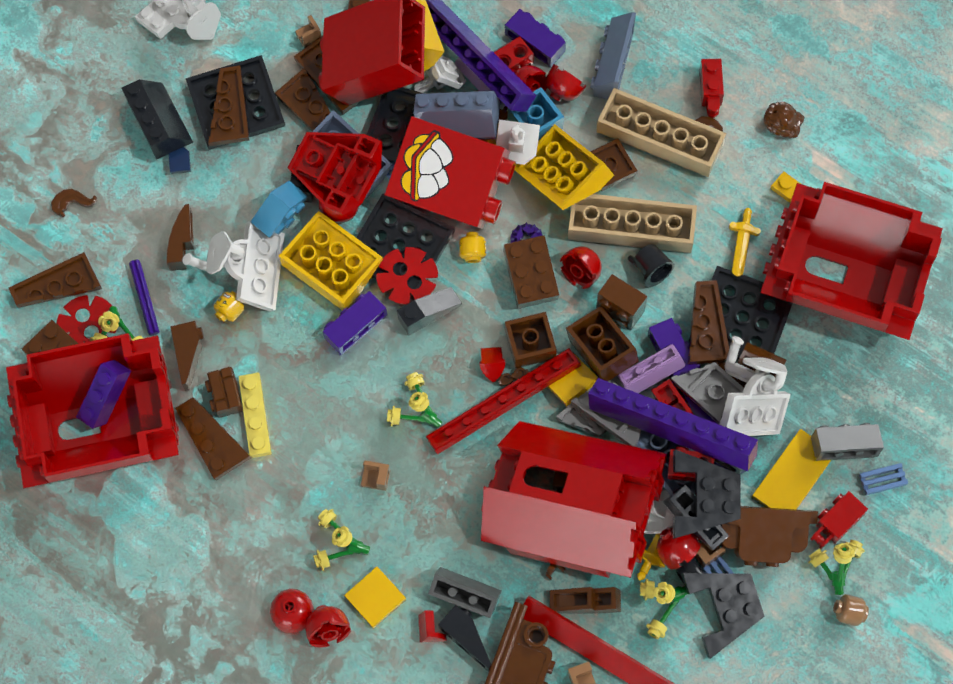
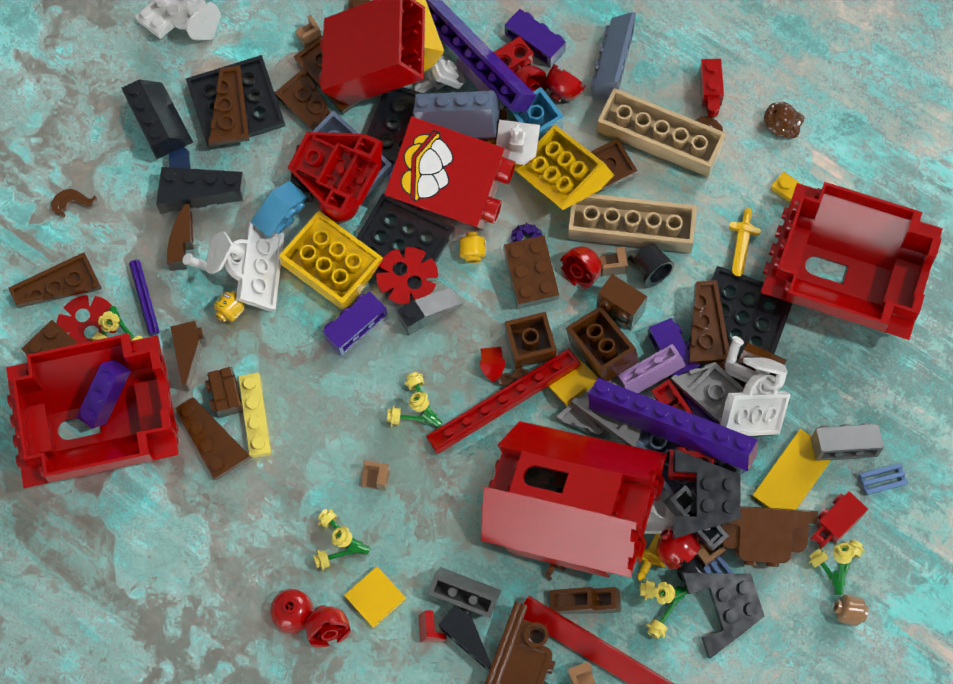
(198, 188): none -> black wedge
(614, 263): none -> medium nougat panel

